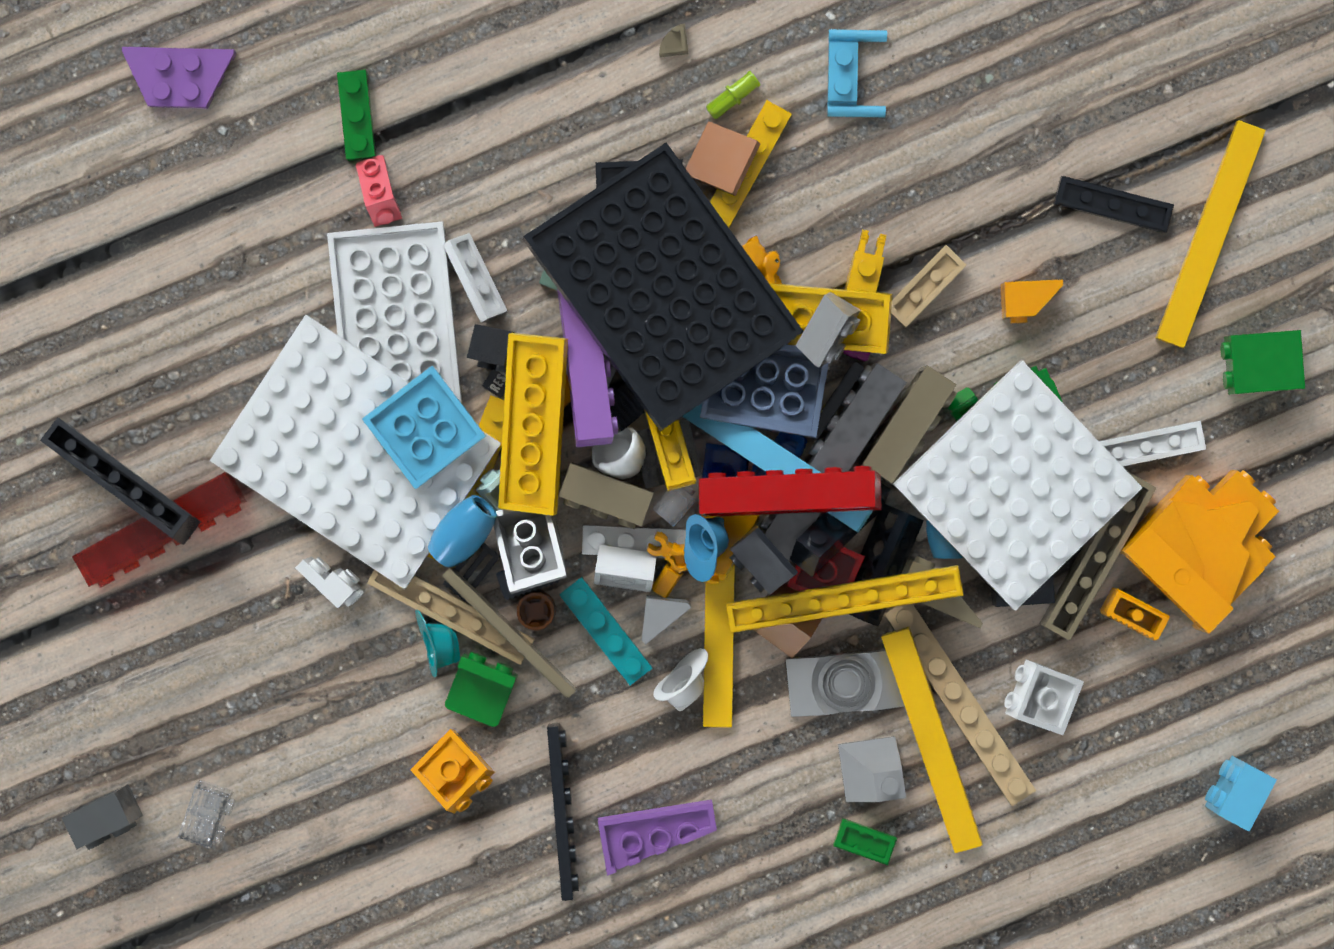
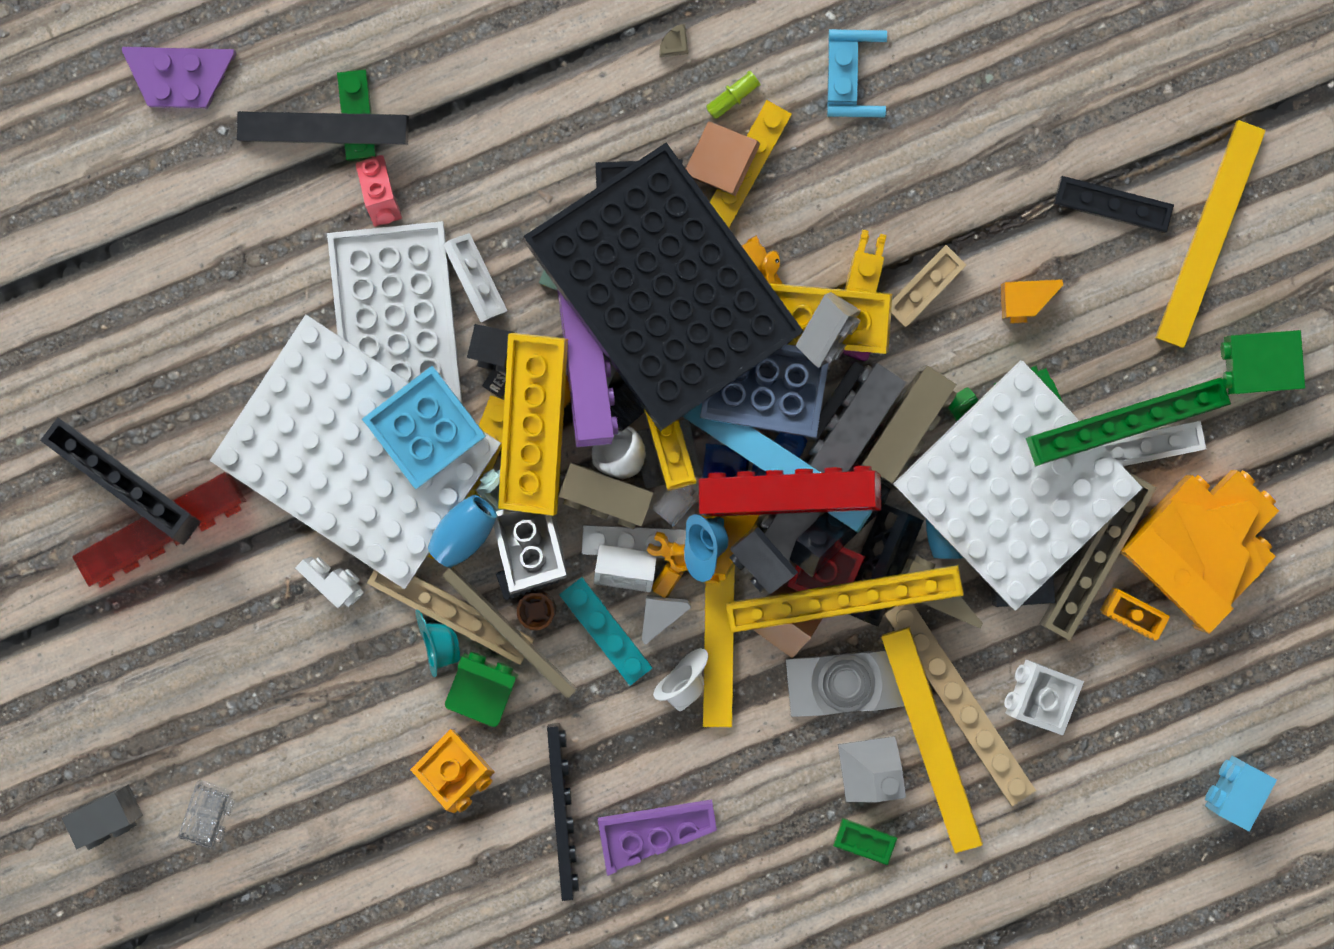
(322, 128): none -> black tile
(486, 550): black tile -> none
(1127, 421): none -> green tile

